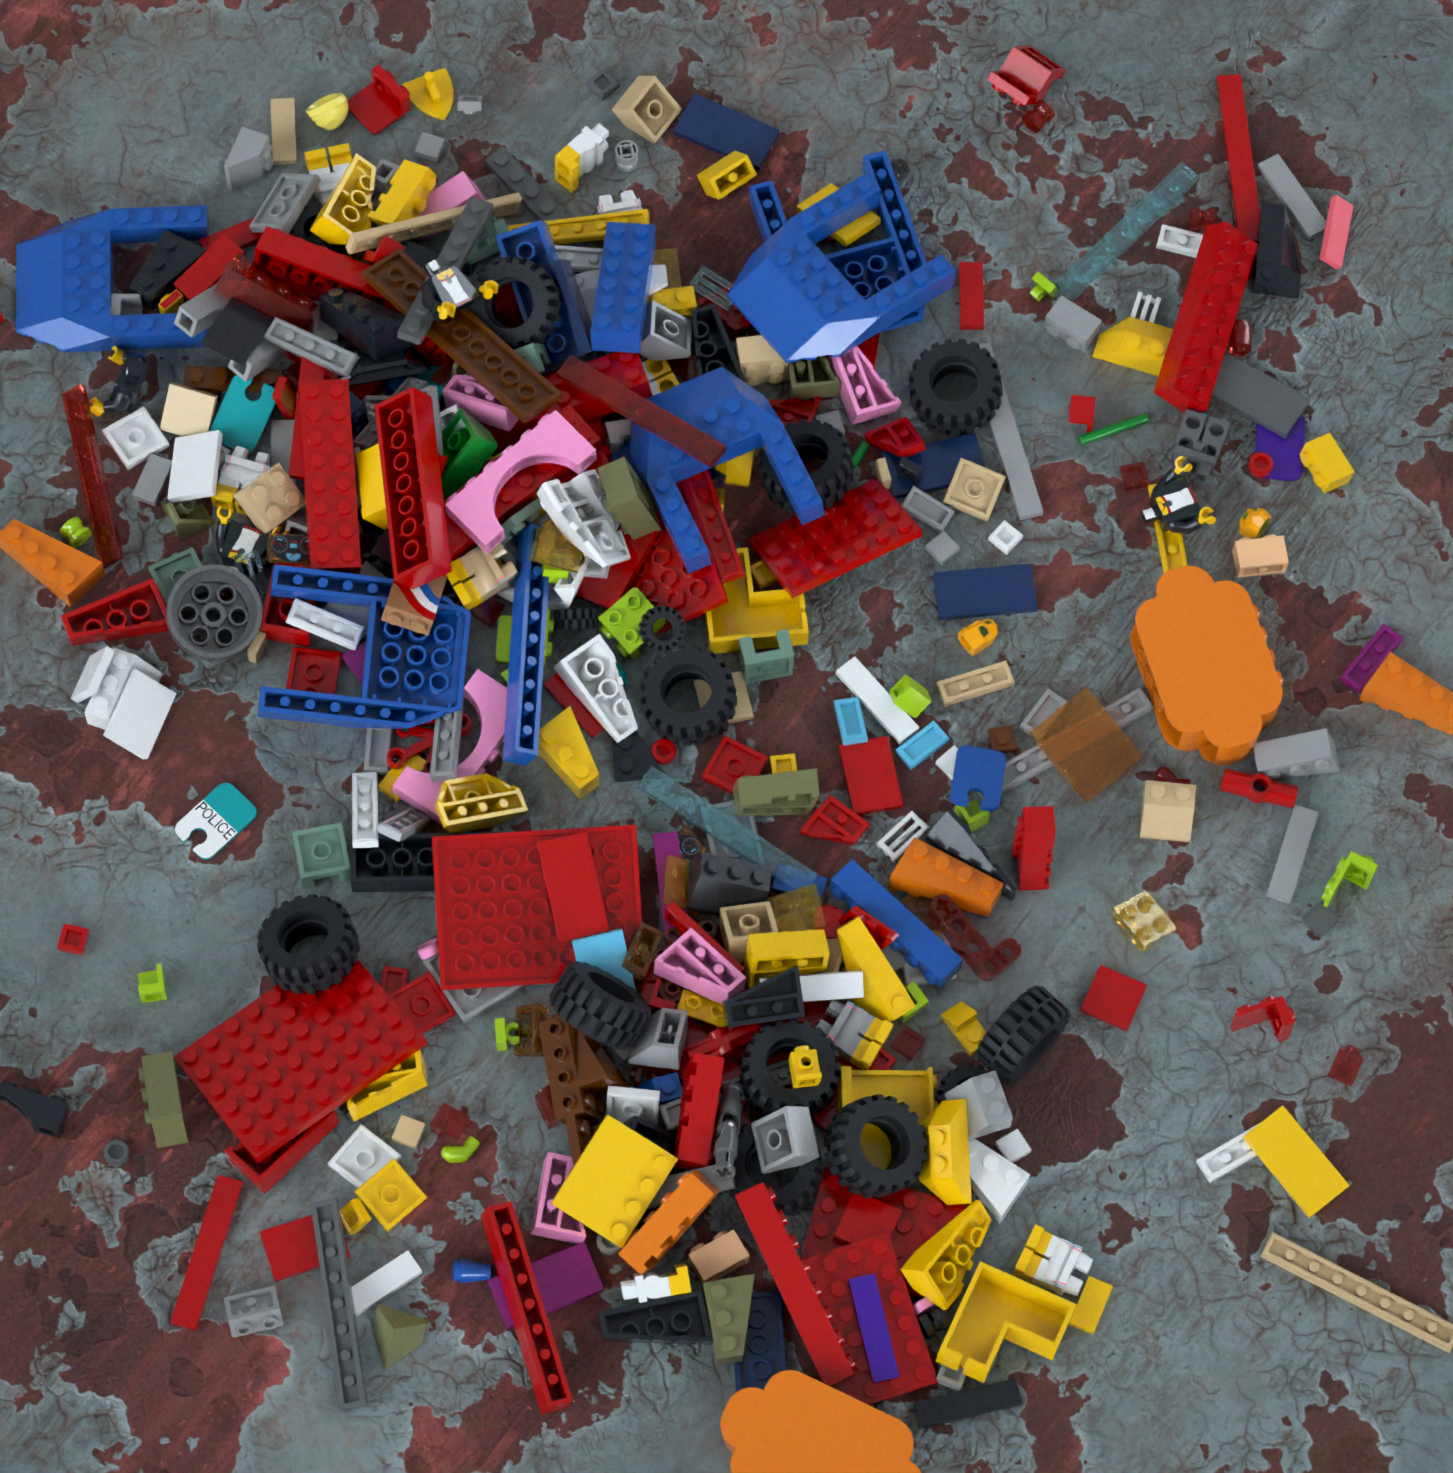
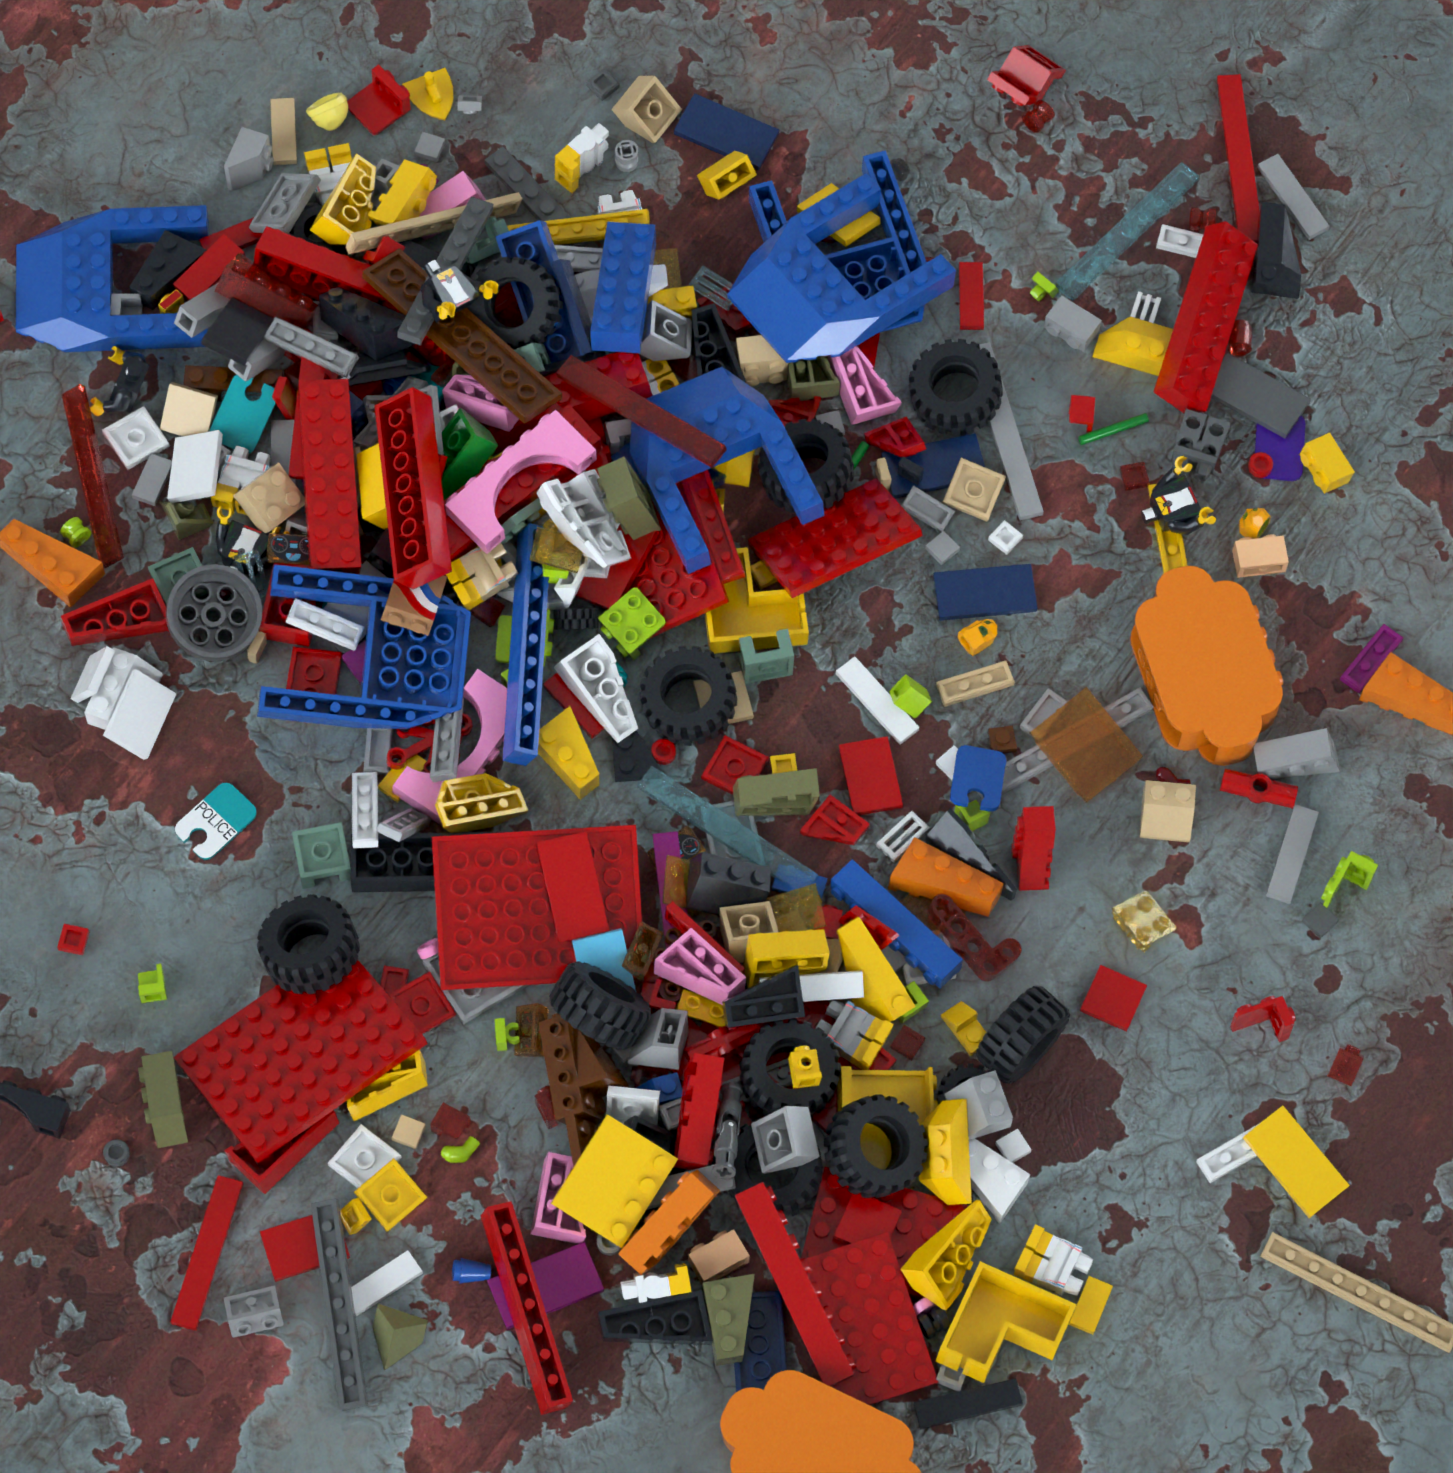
(675, 635): black tyre -> none
(850, 721): medium azure tile -> none
(873, 1328): dark purple tile -> none
(922, 745): medium azure tile -> none
(1336, 232): coral tile -> none

